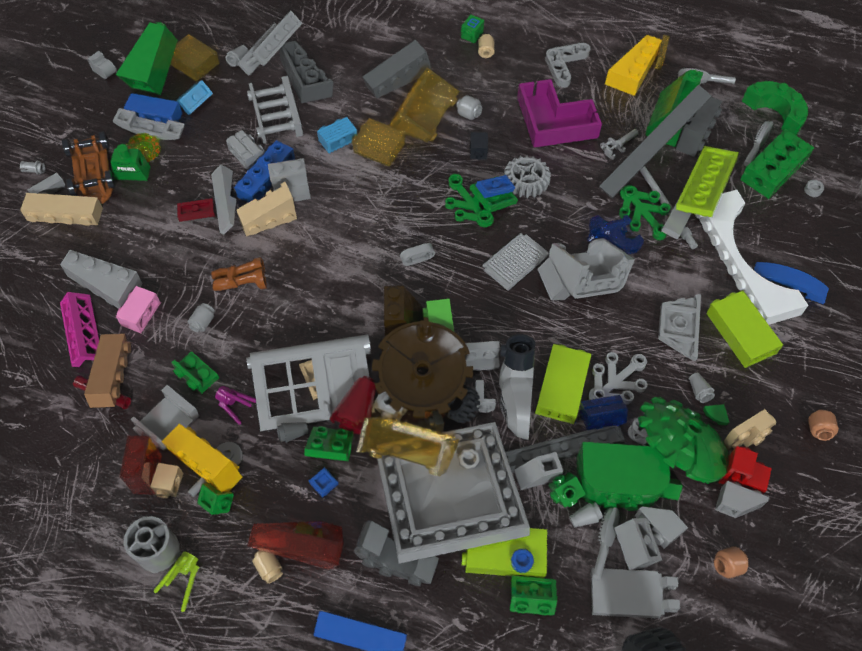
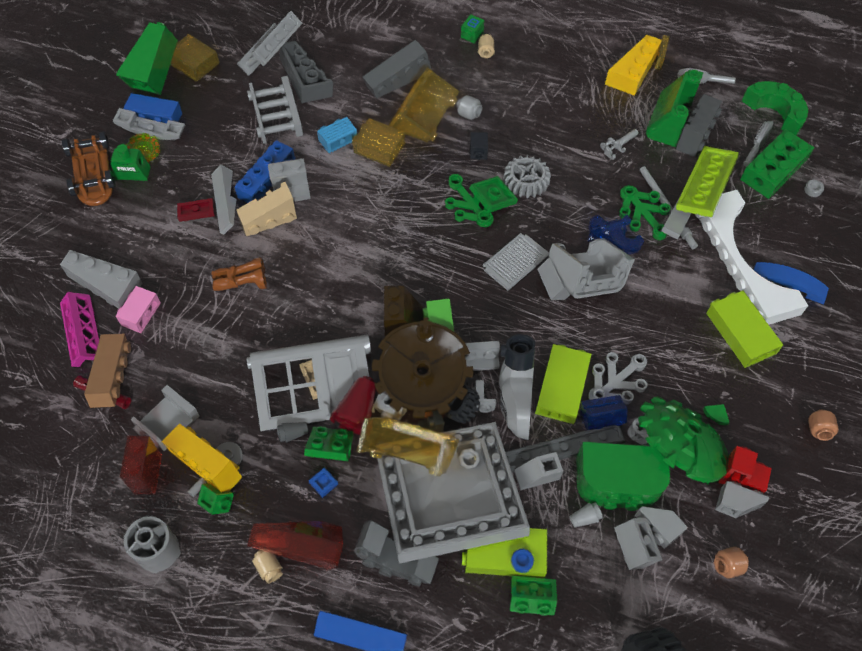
(35, 167): light grey pin -> none
(49, 185): light grey piece -> none
(61, 209): tan brick -> none
(101, 65): light grey leg -> none
(166, 480): tan brick -> none
(184, 565): lime plant -> none
(194, 97): dark azure panel -> none
(195, 371): green bracket -> none
(201, 318): light grey brick -> none
(229, 396): magenta plant -> none
(235, 55): light grey cone -> none
(244, 149): light grey brick -> none
(417, 254): light grey beam -> none
(495, 186): blue plate -> none
(556, 122): magenta piece -> none
(566, 490): green brick -> none
(578, 51): light grey beam -> none
(607, 538): light grey piece -> none
(632, 593): light grey tile -> none
(655, 141): dark grey tile -> none
(673, 490): green slope -> none
(680, 325): light grey wing -> none
(701, 388): light grey cone -> none
(751, 431): tan plate -> none

